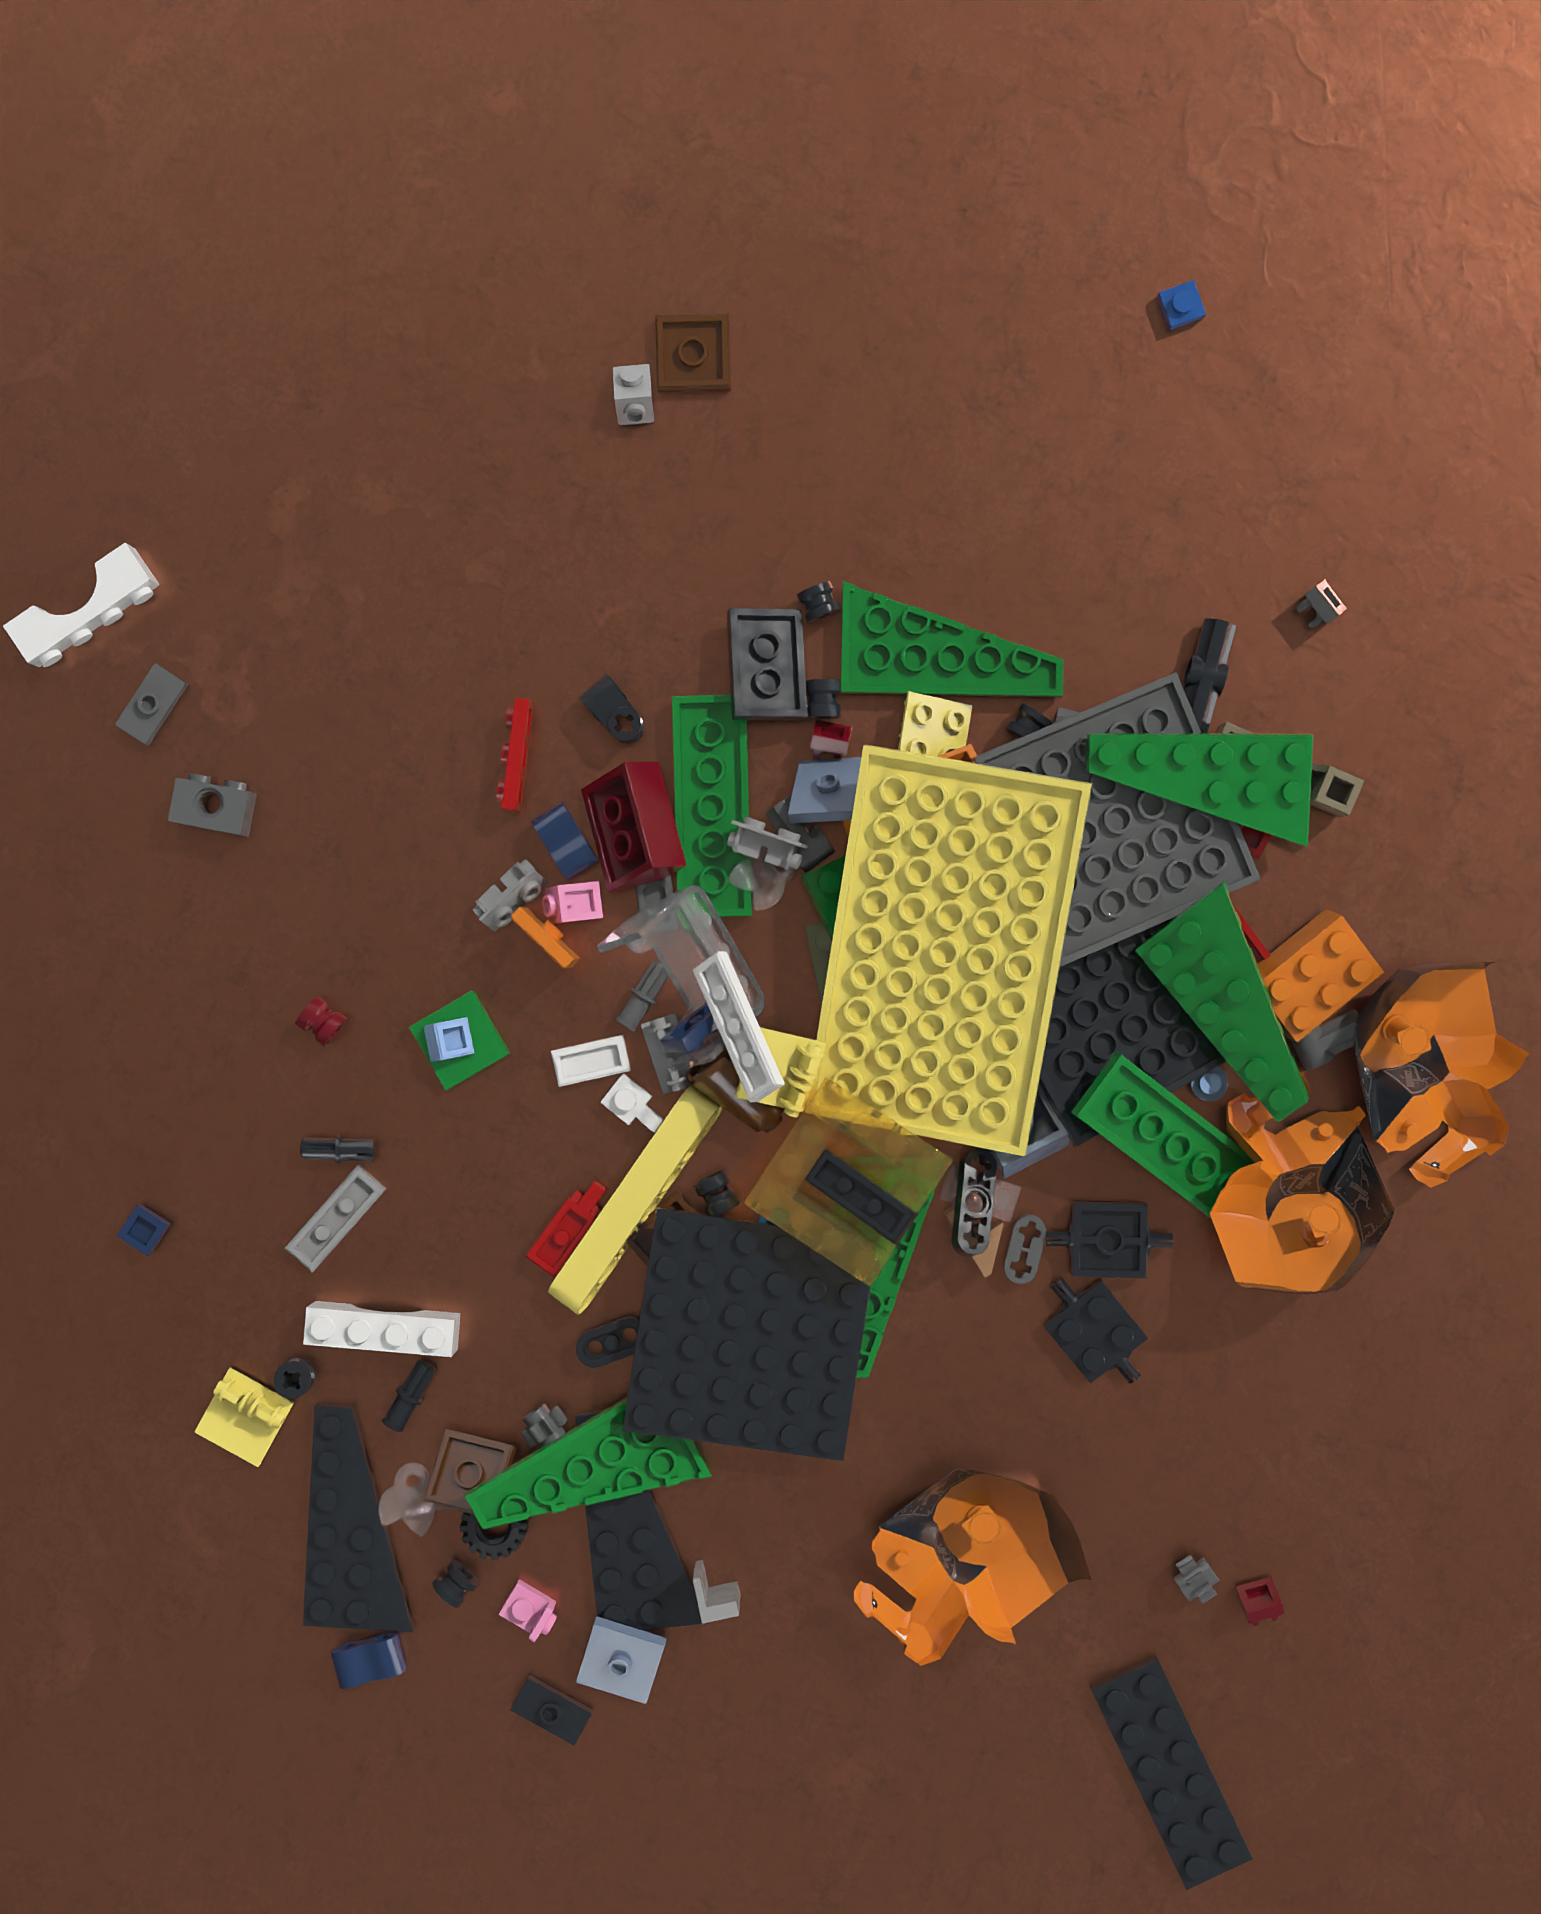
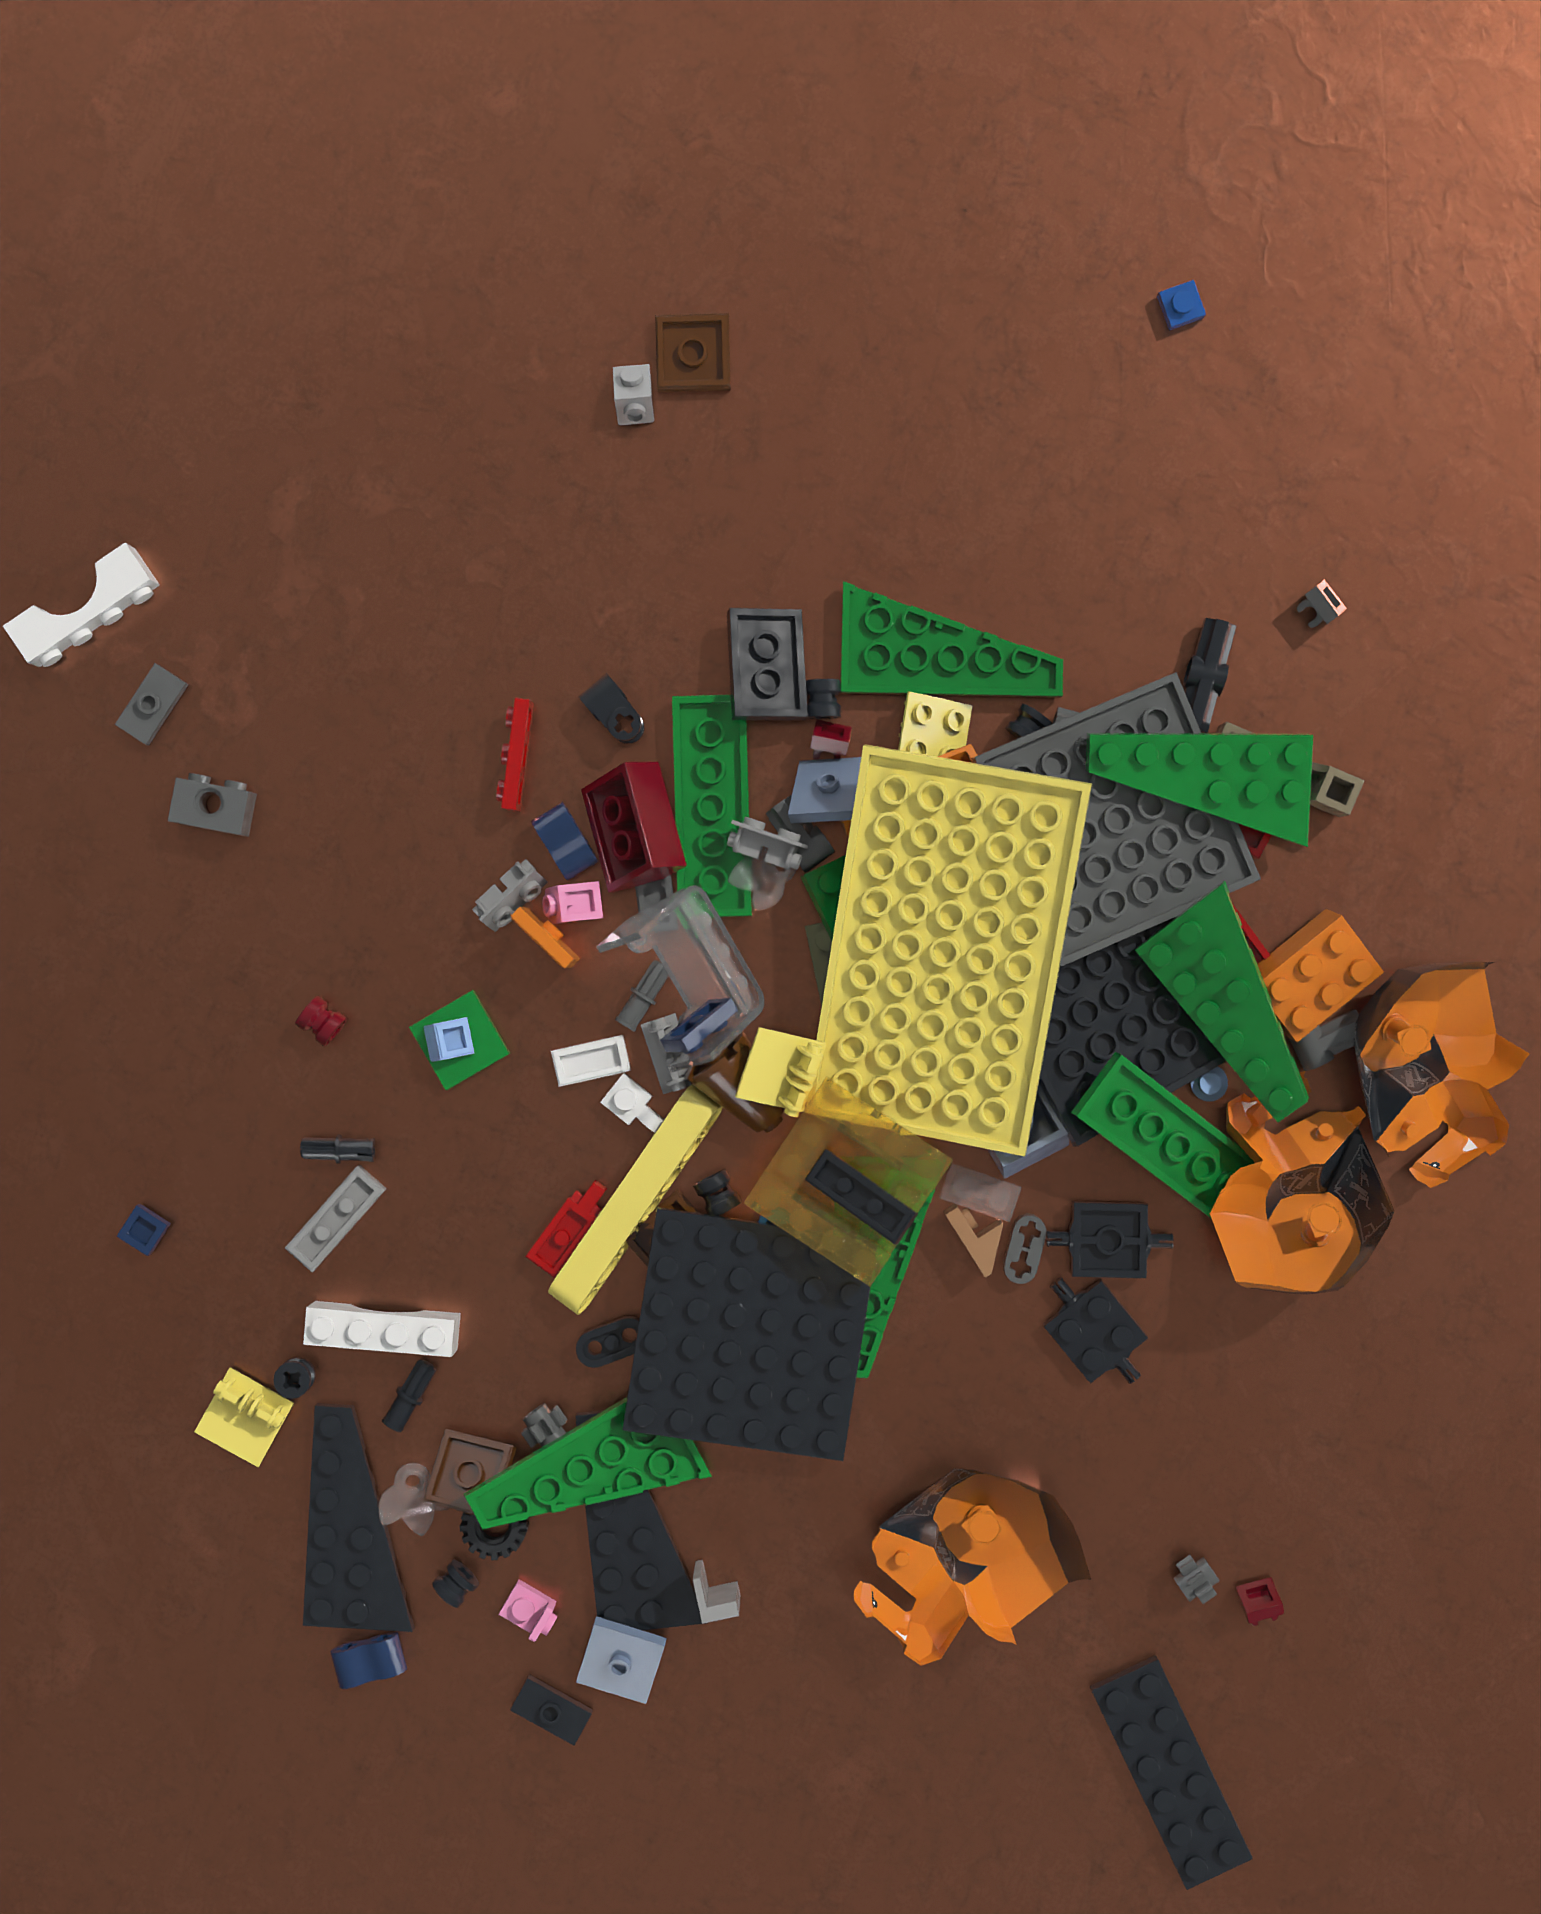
(738, 1027): white tile -> none
(818, 602): black wheel -> none
(980, 1230): black beam -> none

